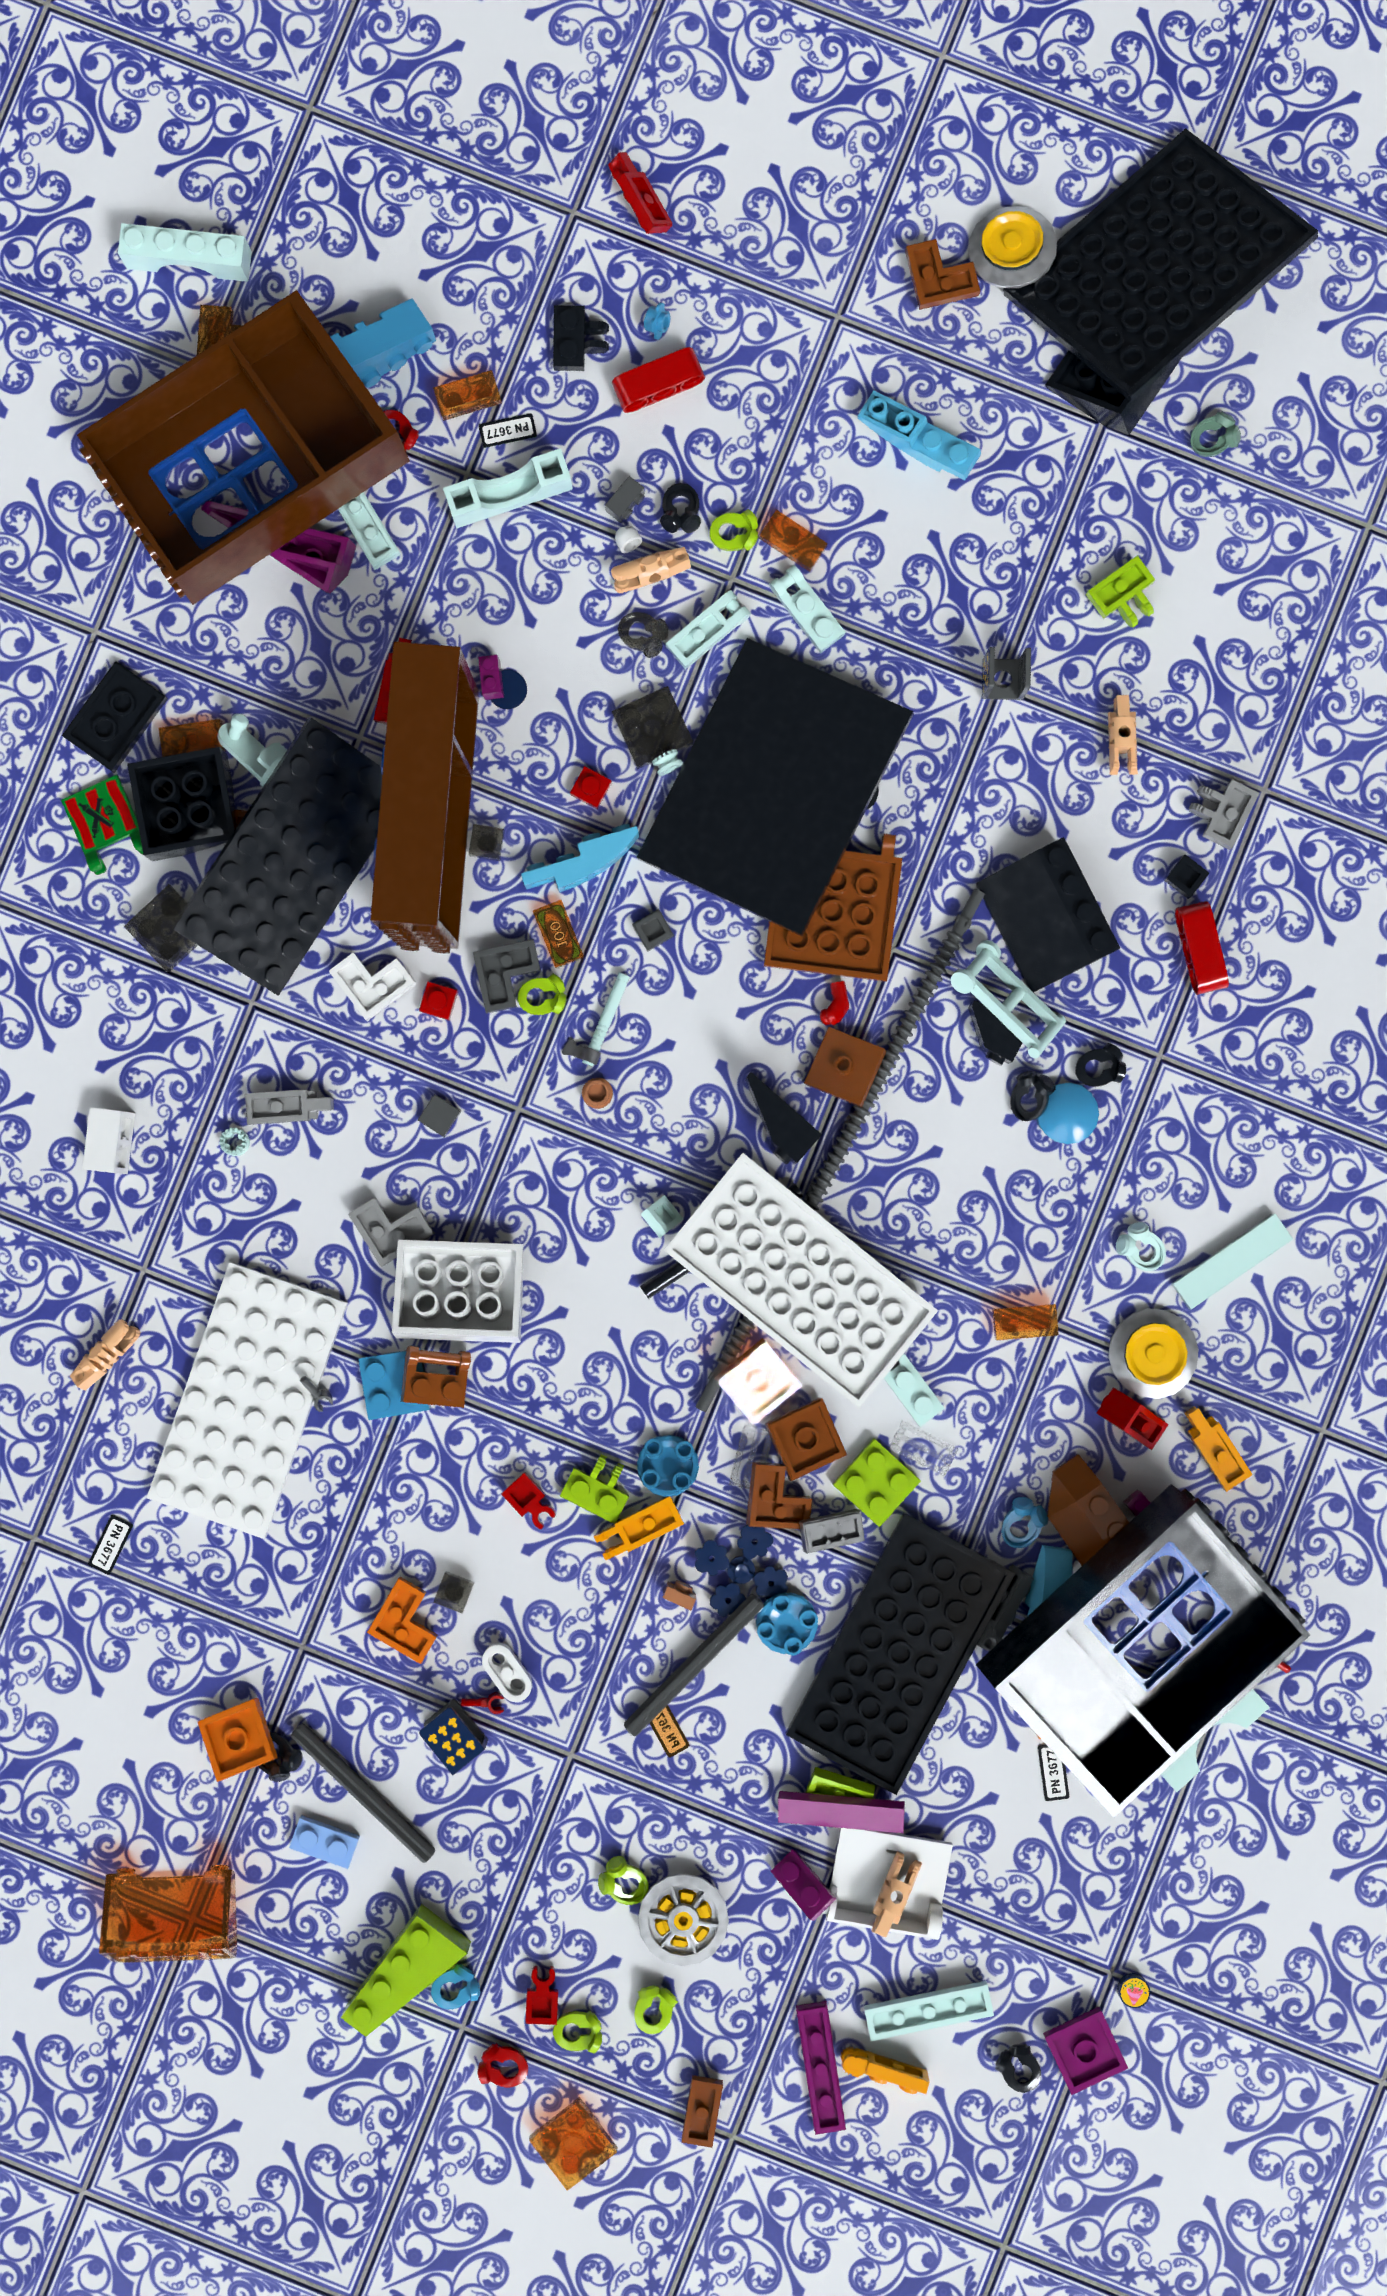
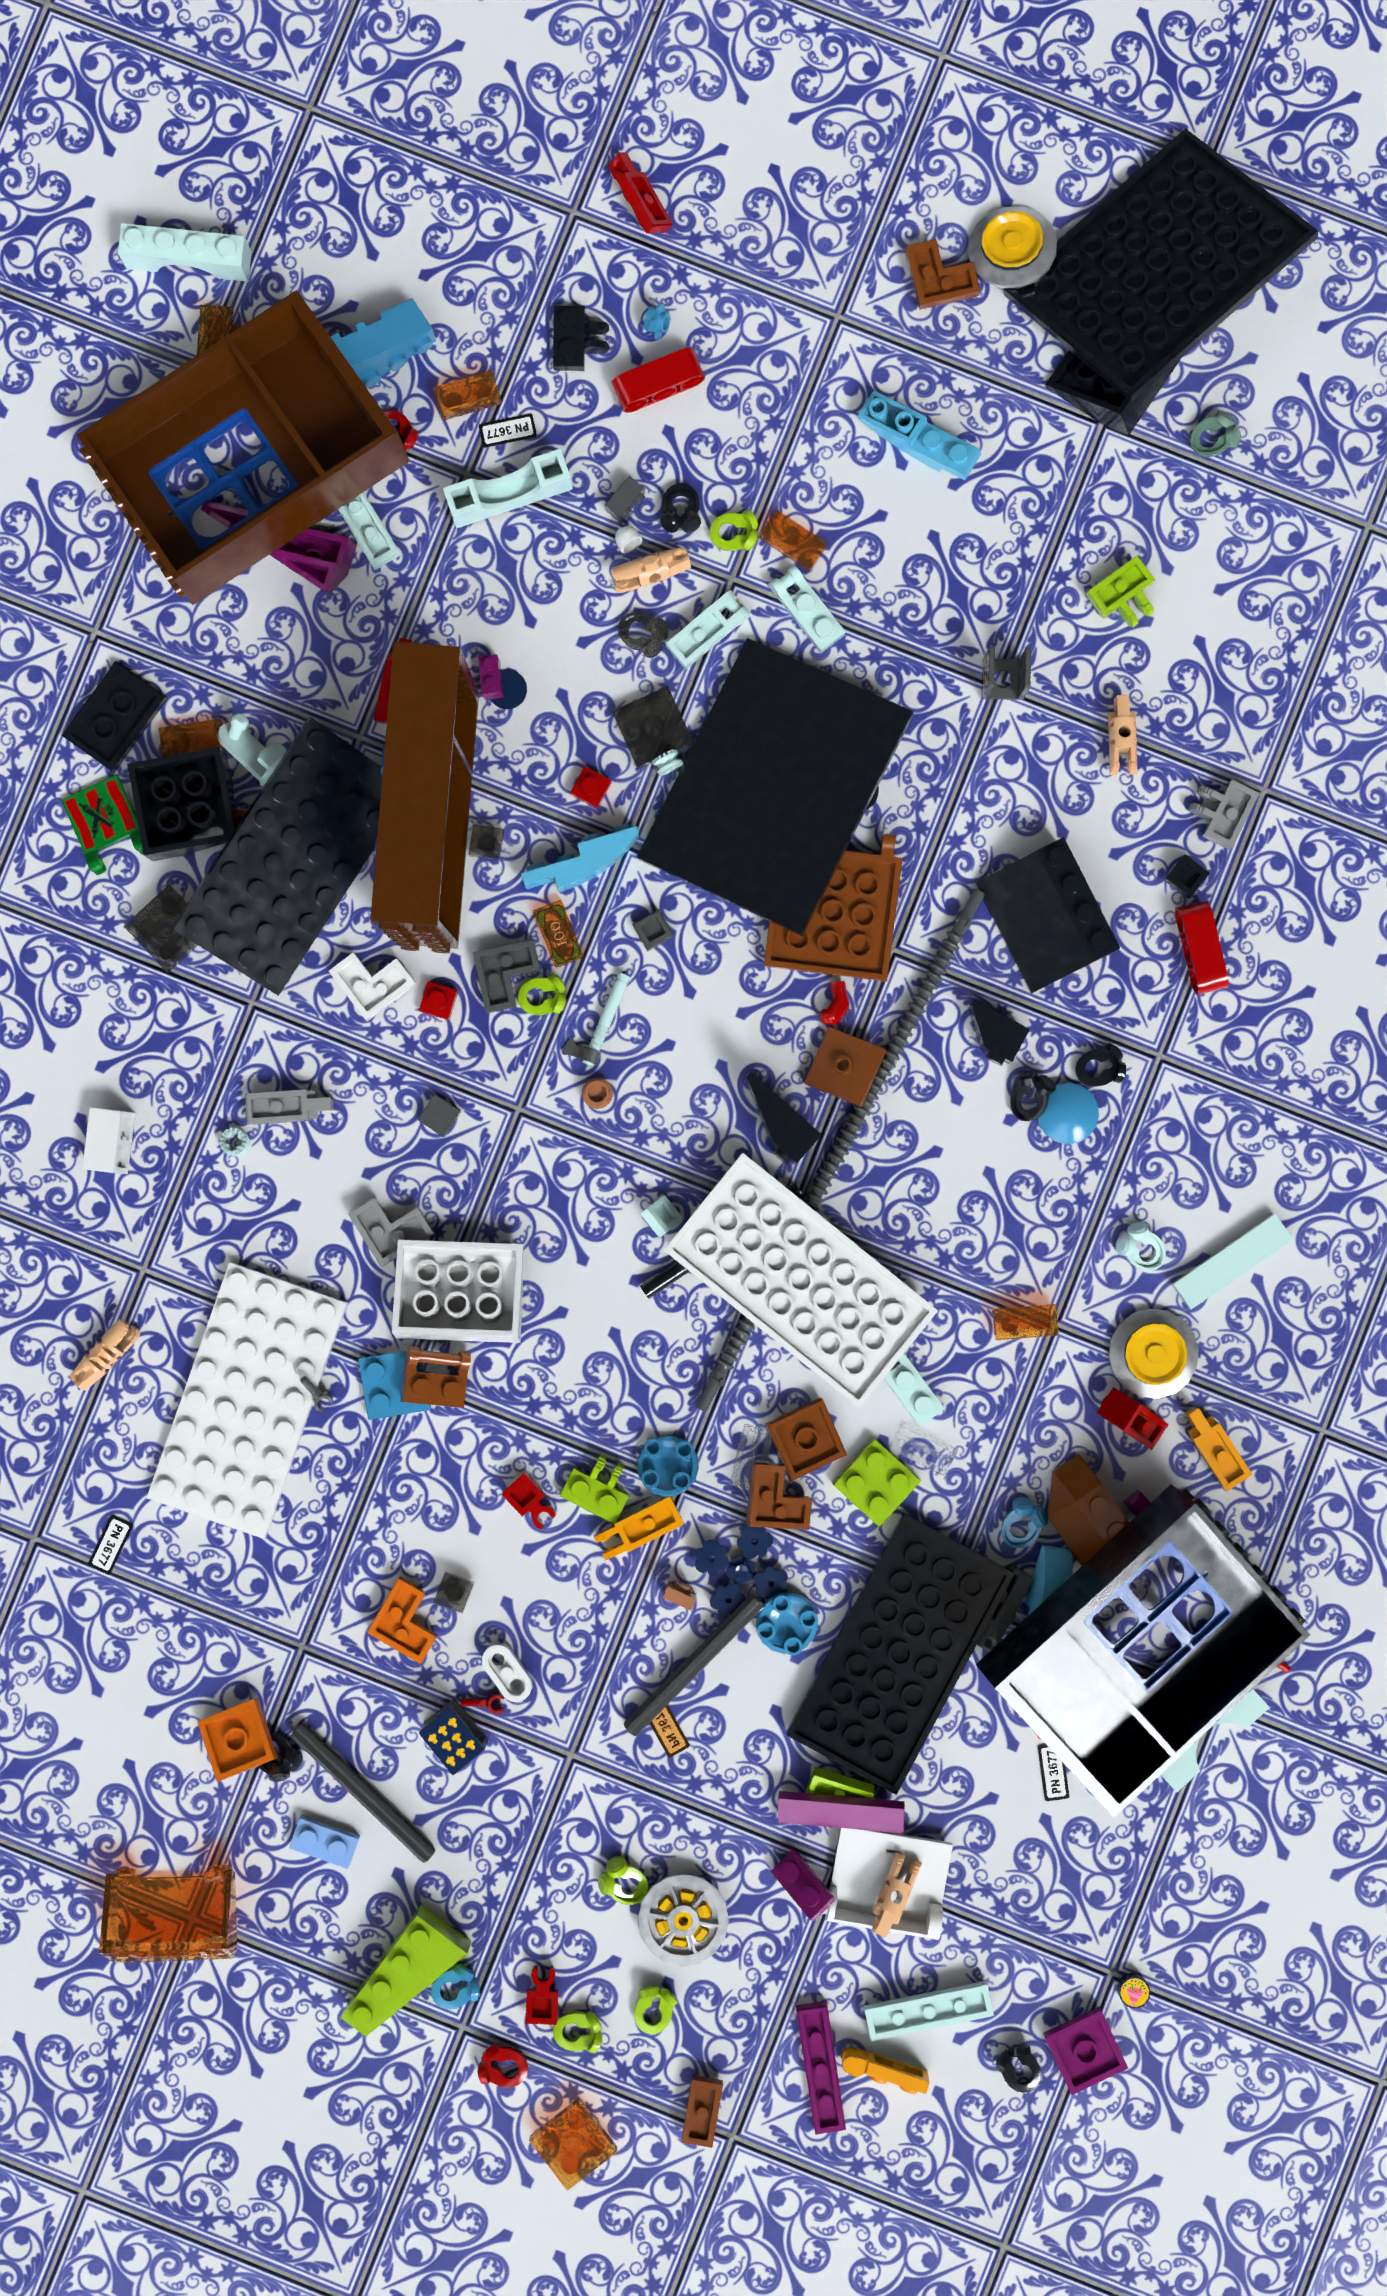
(758, 1381): plate -> none
(832, 1531): flat silver plate -> none
(965, 982): light aqua piece -> none

